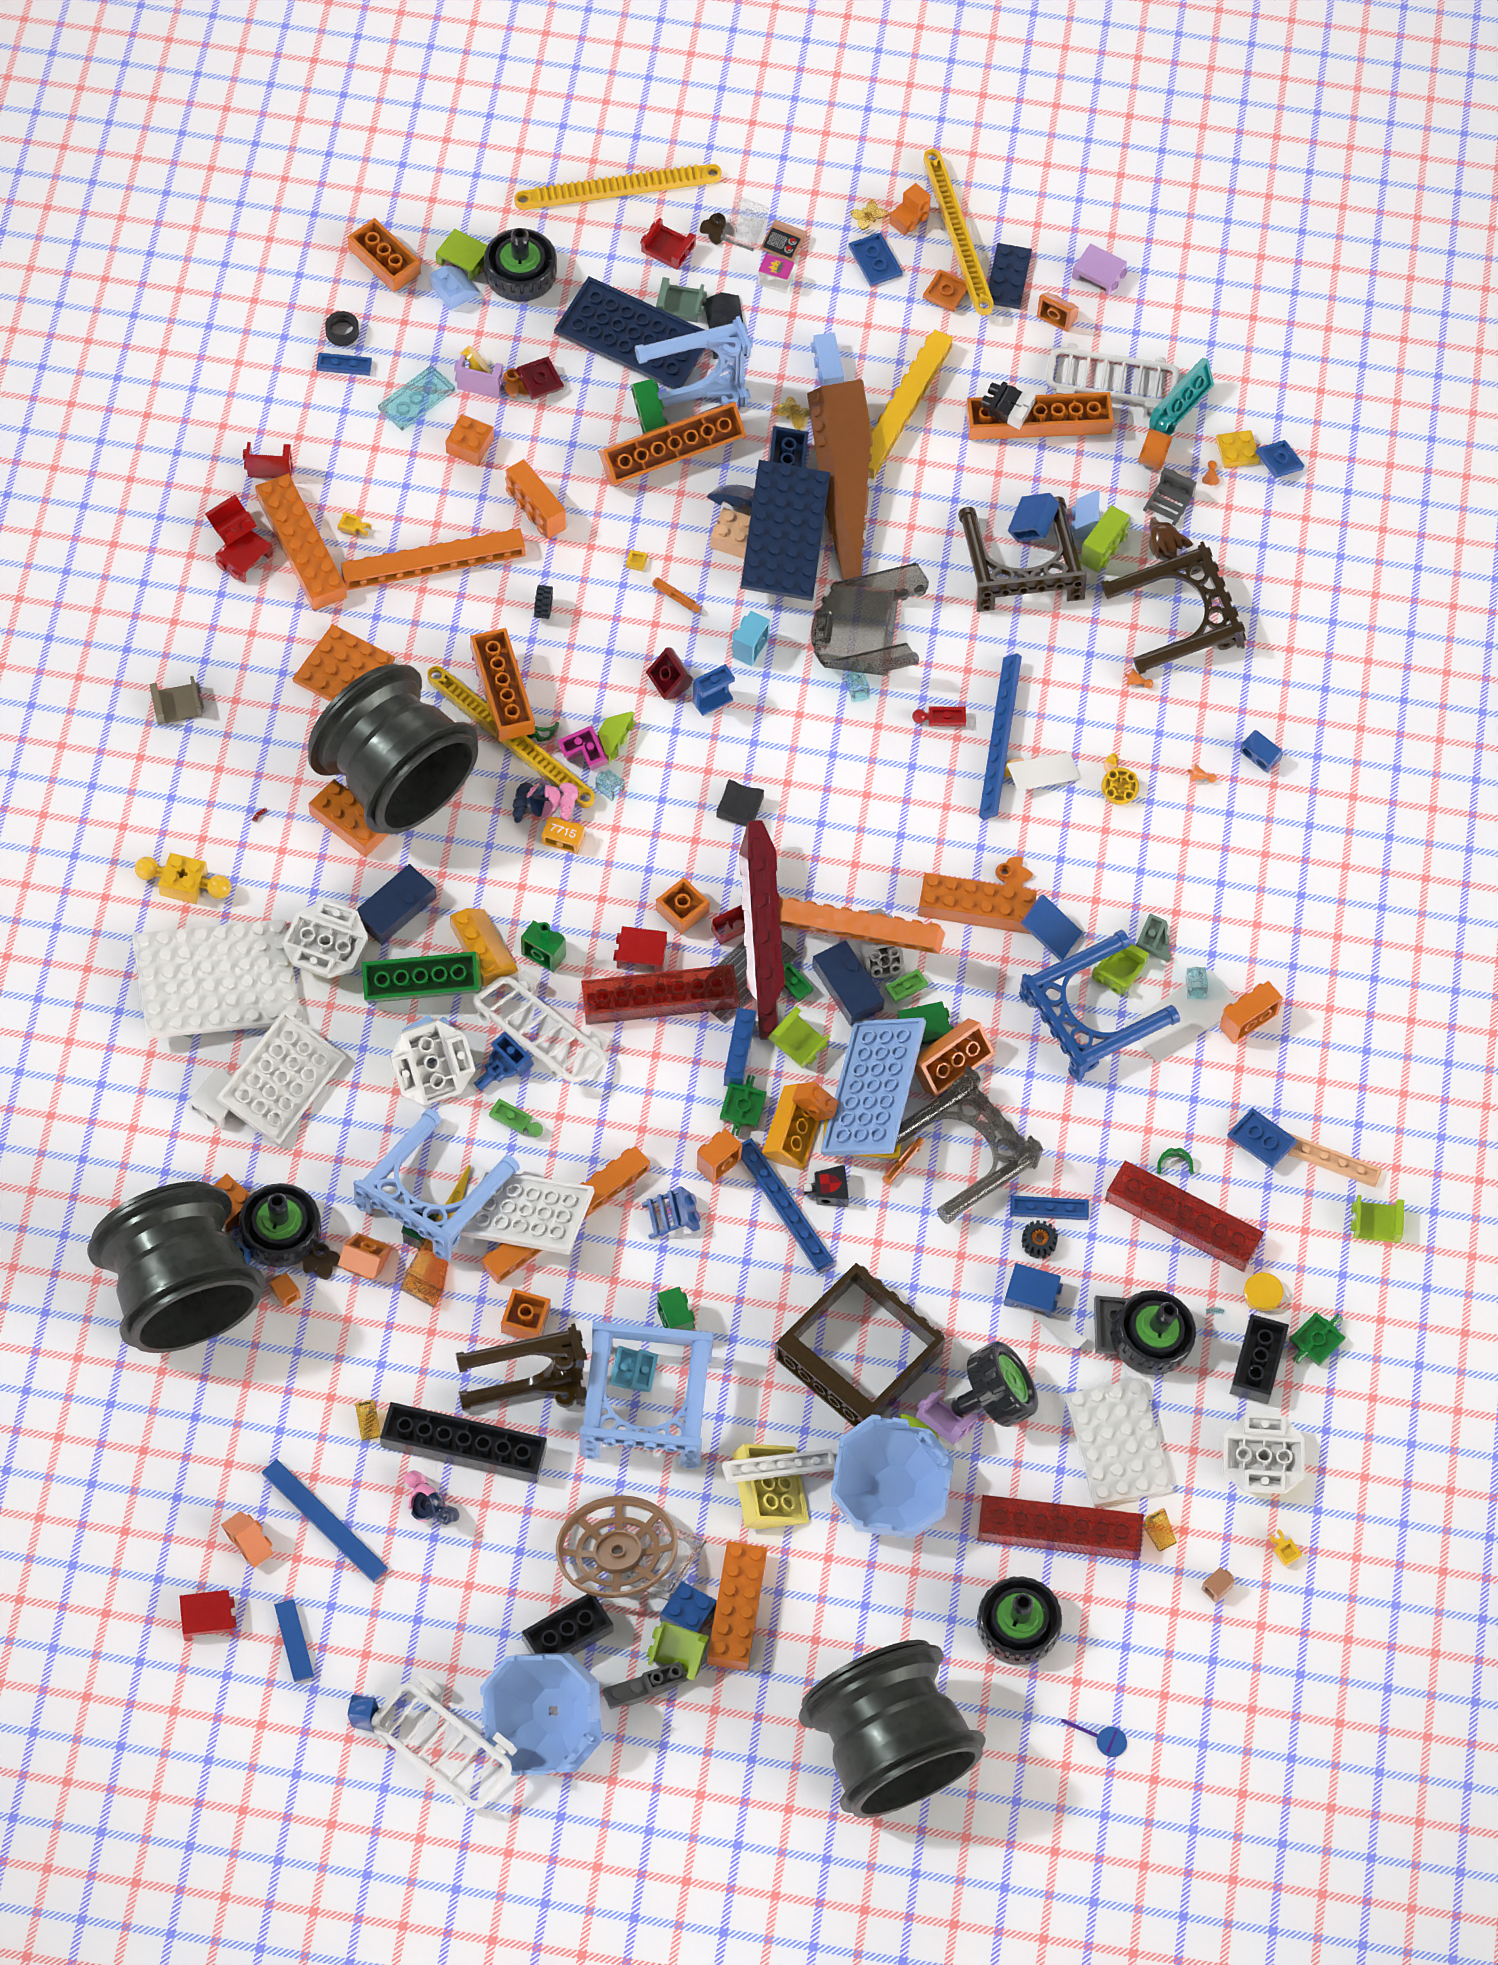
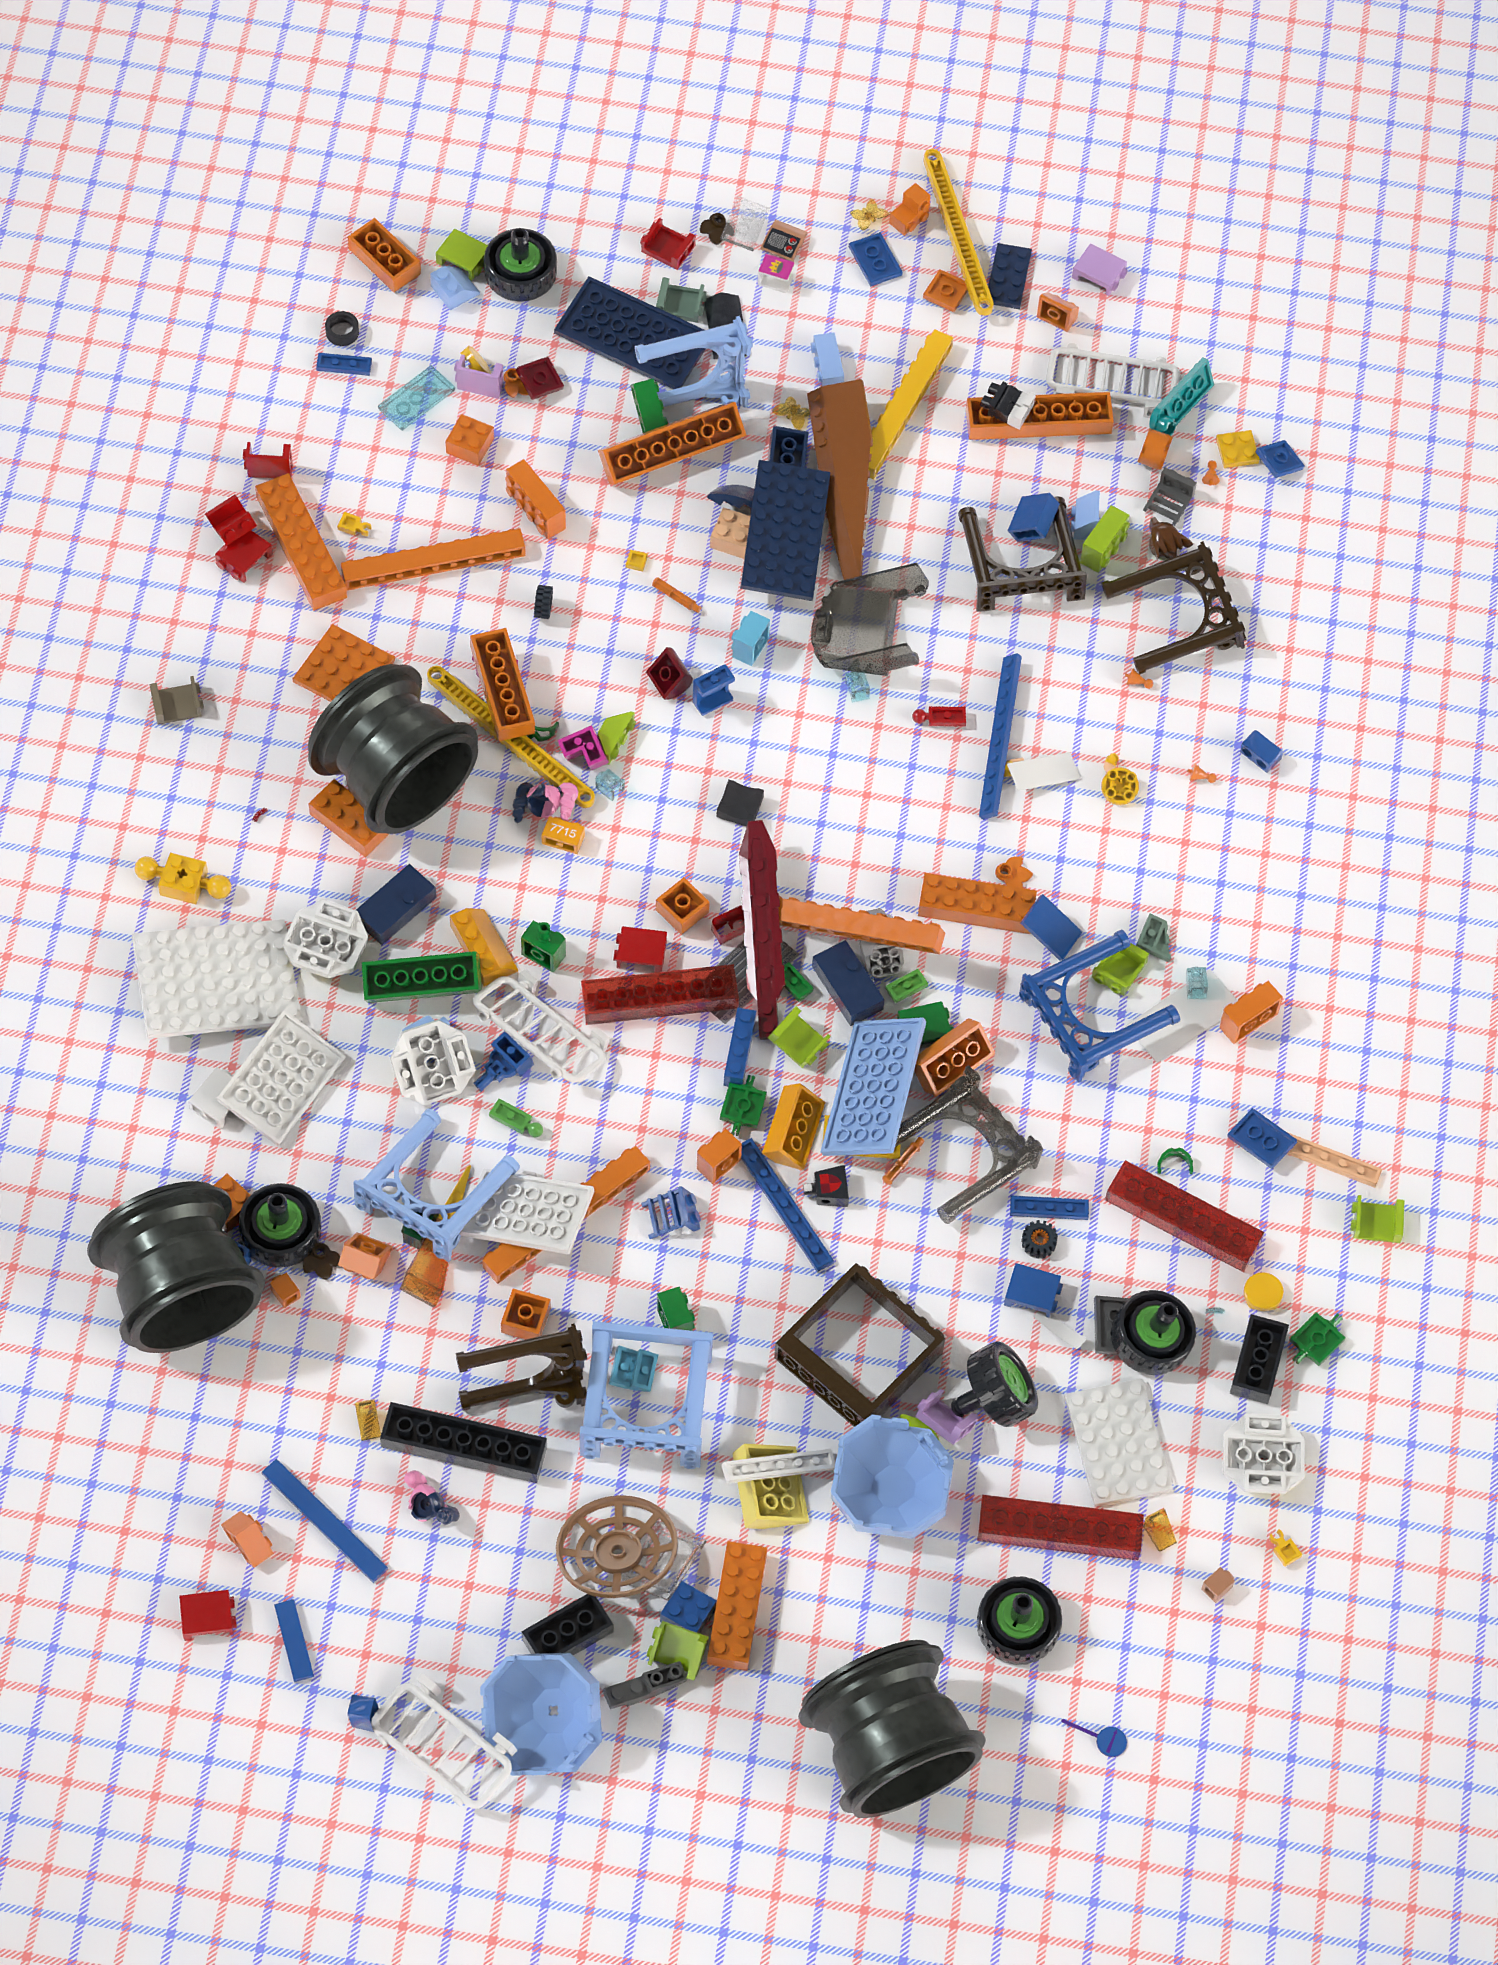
(617, 186): yellow gear -> none
(815, 1101): orange brick -> none

